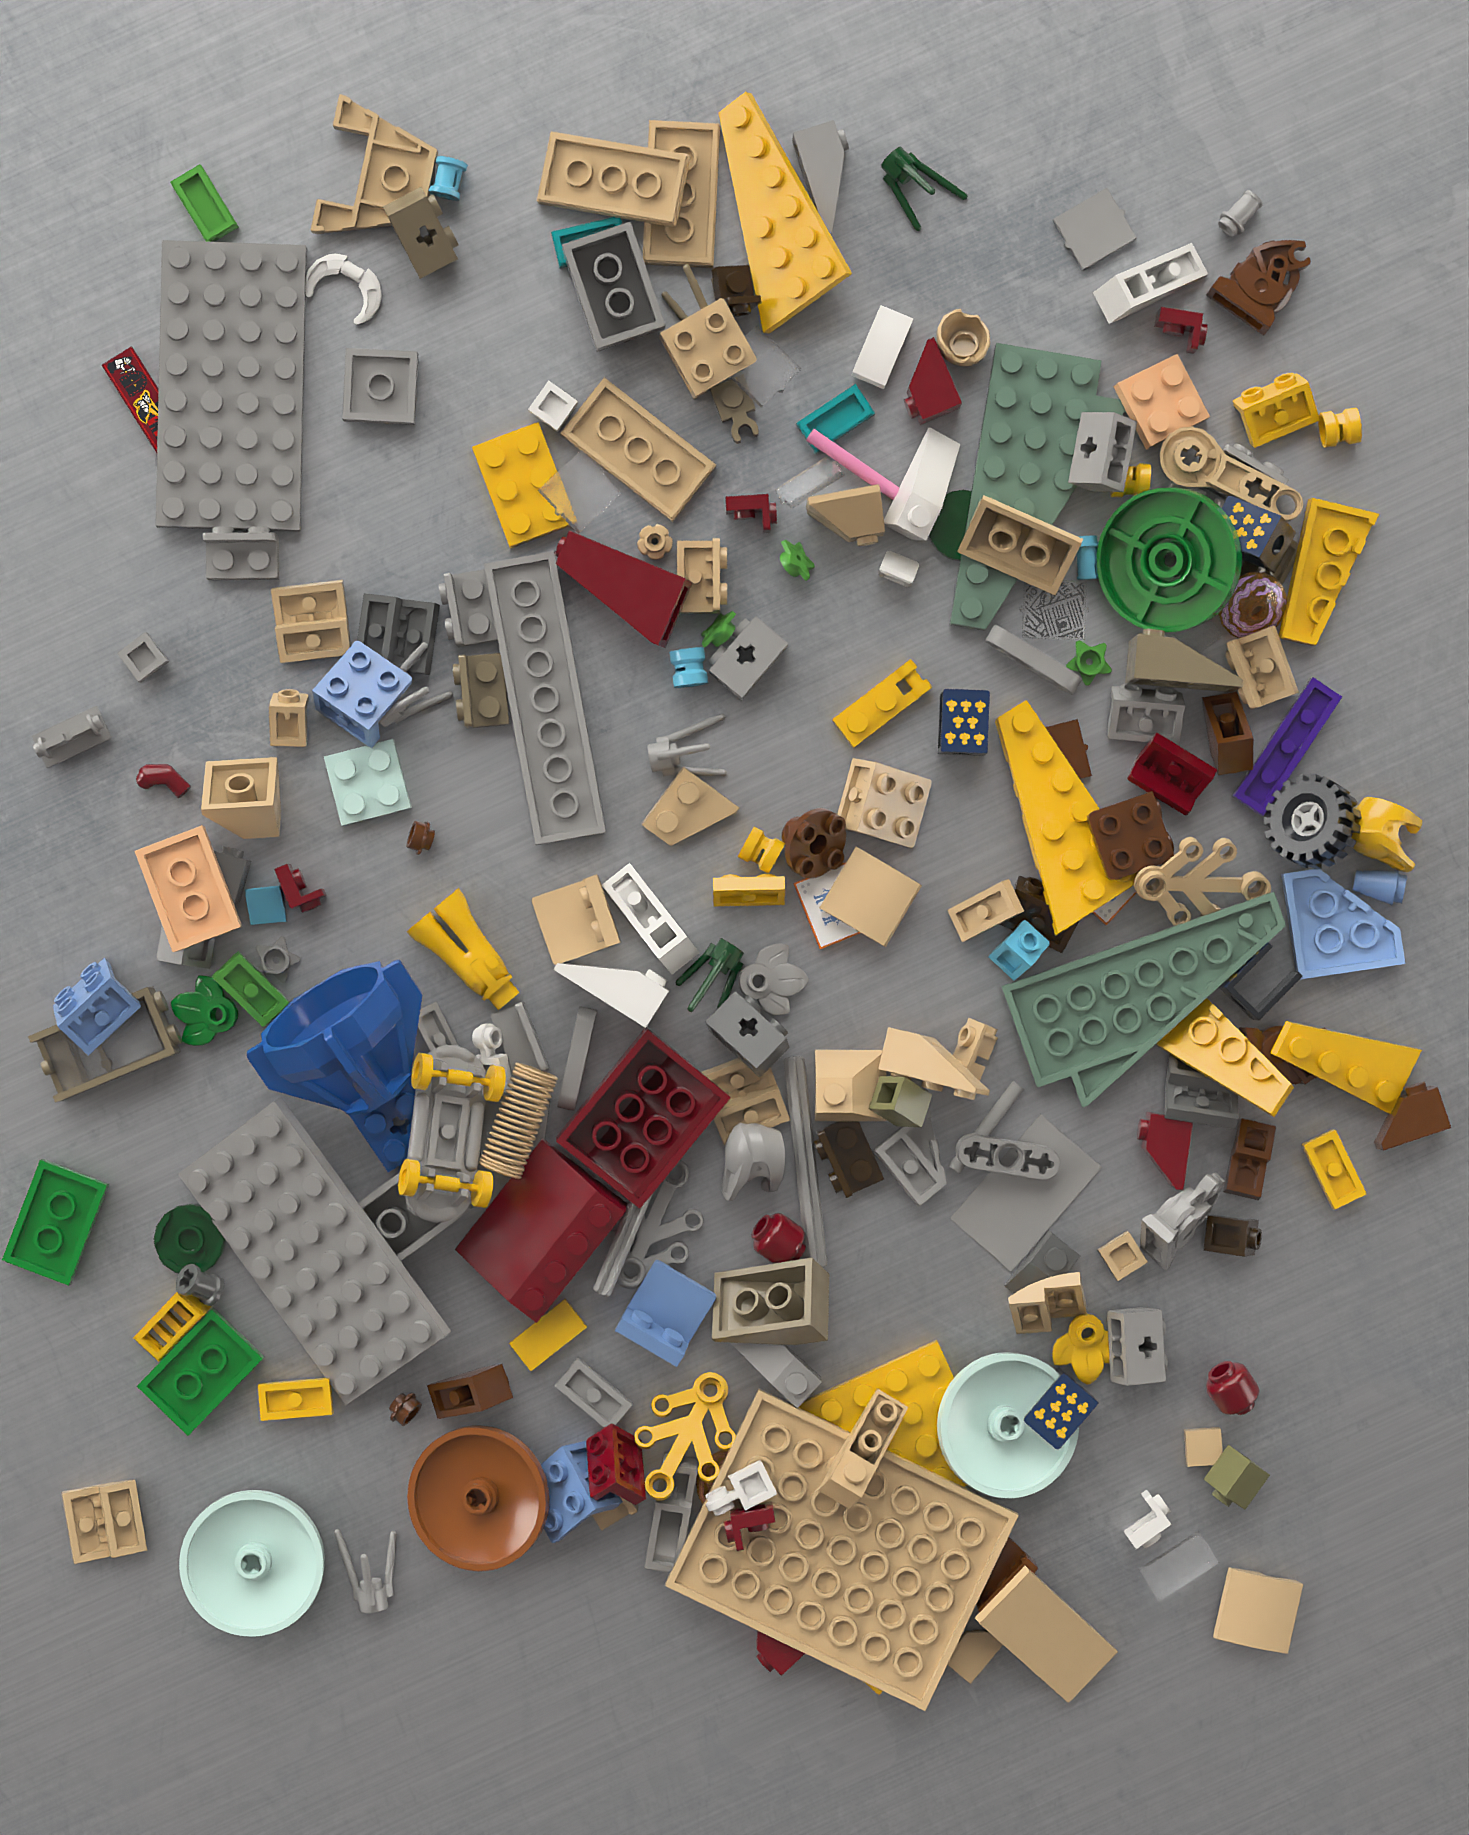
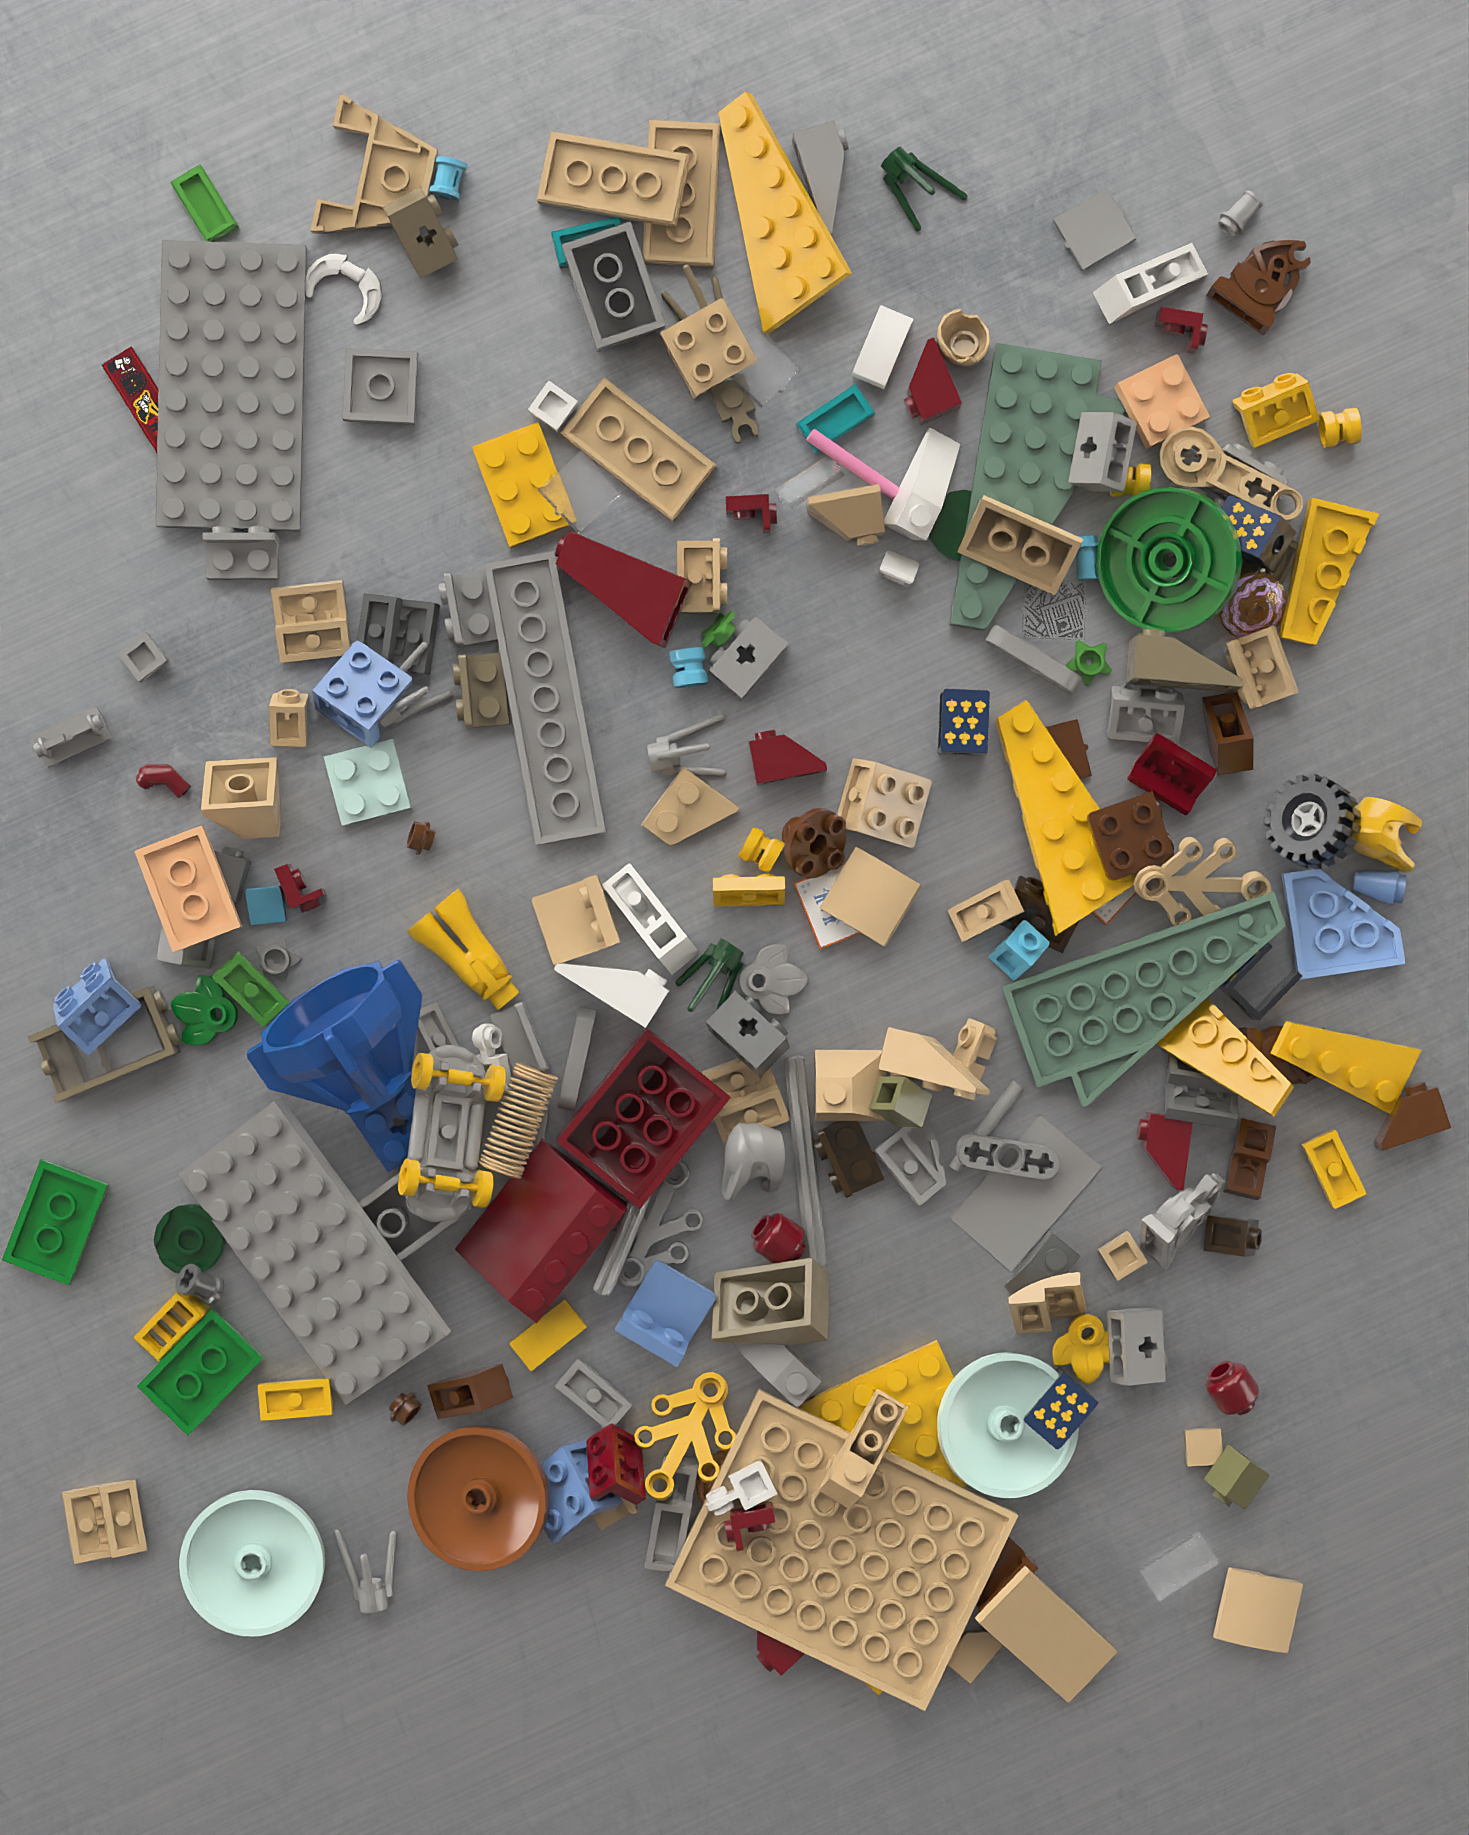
(654, 551): tan plate -> none
(735, 287): dark brown bracket -> none
(781, 758): none -> dark red slope
(795, 560): bright green plate -> none
(880, 704): yellow plate -> none
(1147, 1529): white bracket -> none
(1287, 745): dark purple plate -> none

